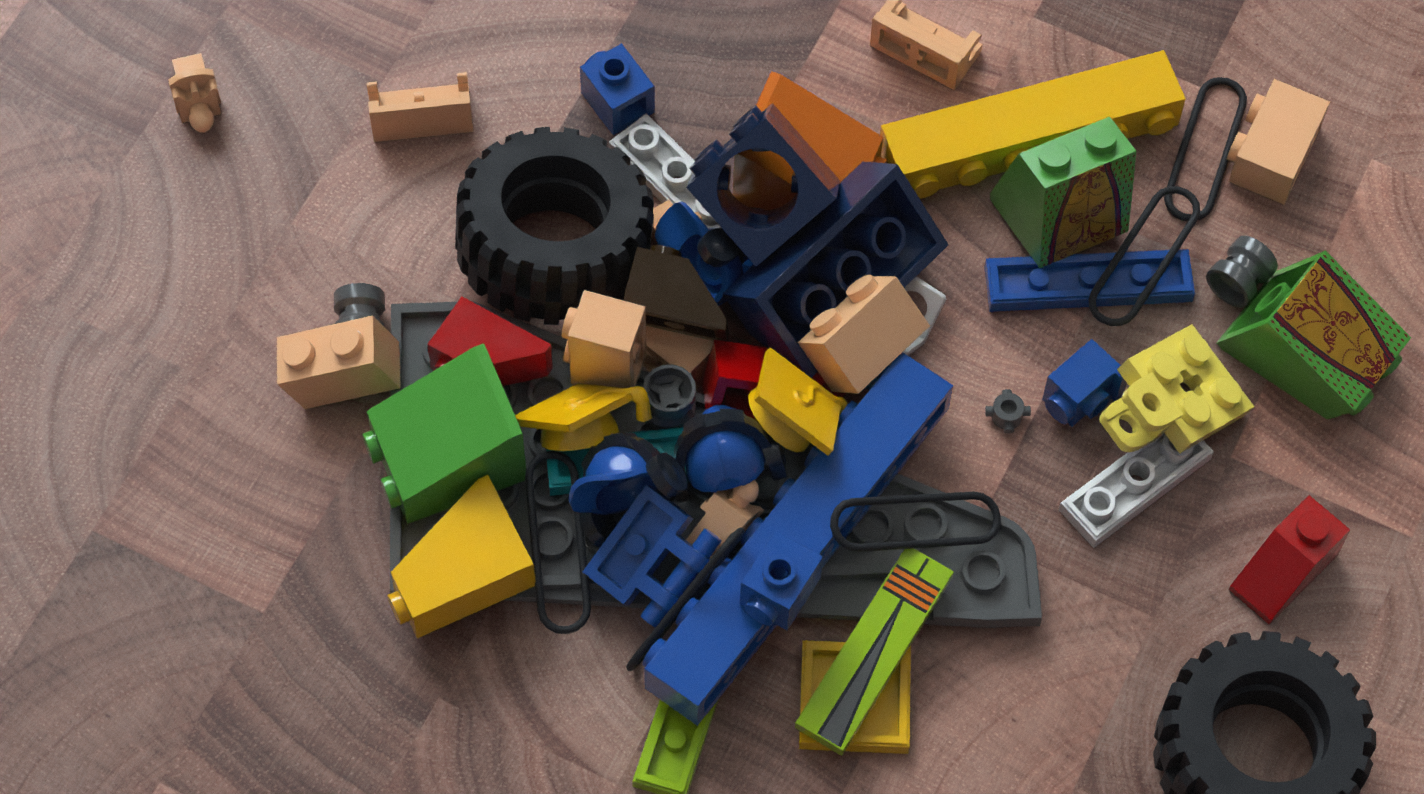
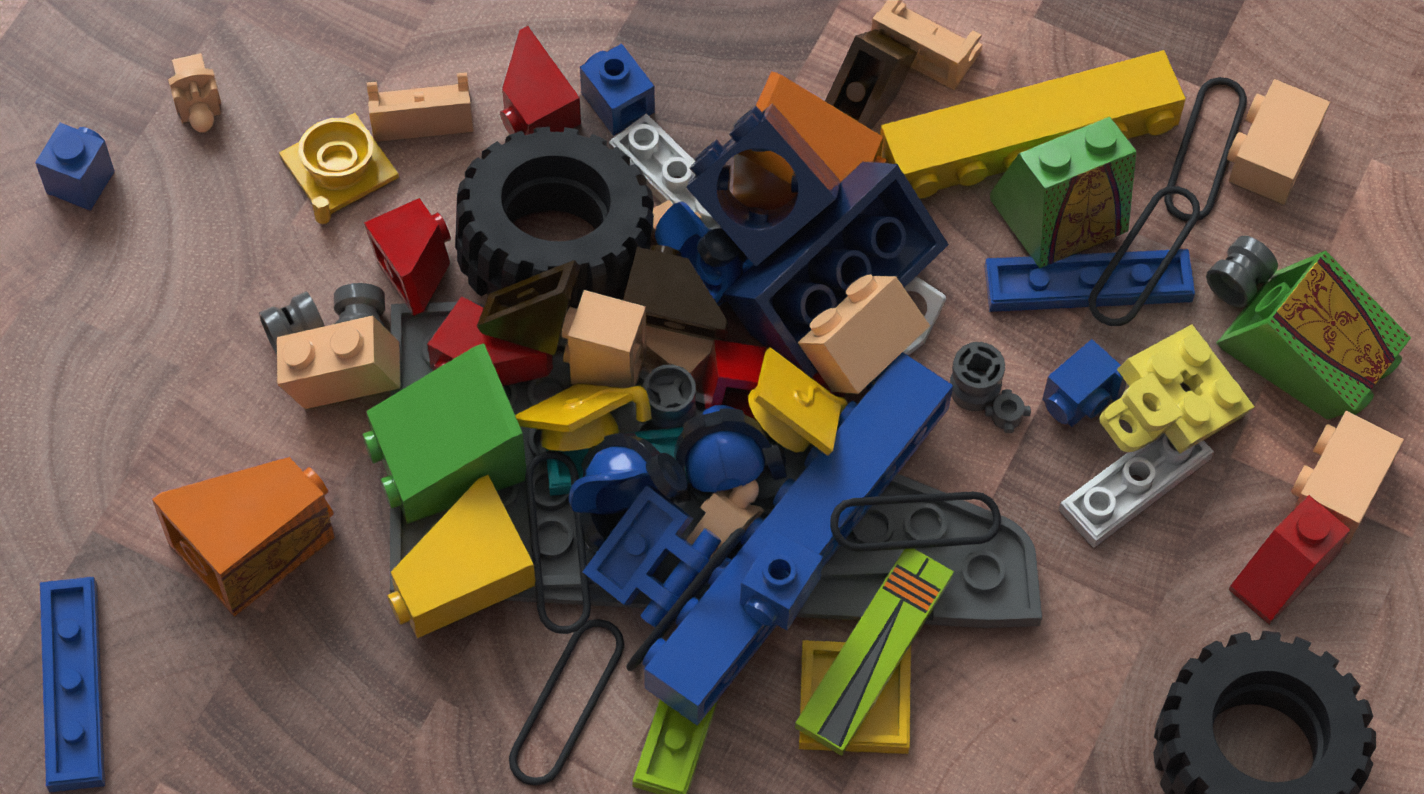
(72, 685): none -> blue tile
(75, 165): none -> blue brick
(247, 527): none -> orange slope
(293, 318): none -> dark grey wheel
(337, 164): none -> yellow hat
(411, 251): none -> red slope
(532, 309): none -> dark brown slope
(537, 90): none -> red slope
(586, 712): none -> black piece
(870, 77): none -> dark brown slope
(972, 387): none -> dark grey wheel
(1349, 469): none -> light nougat brick

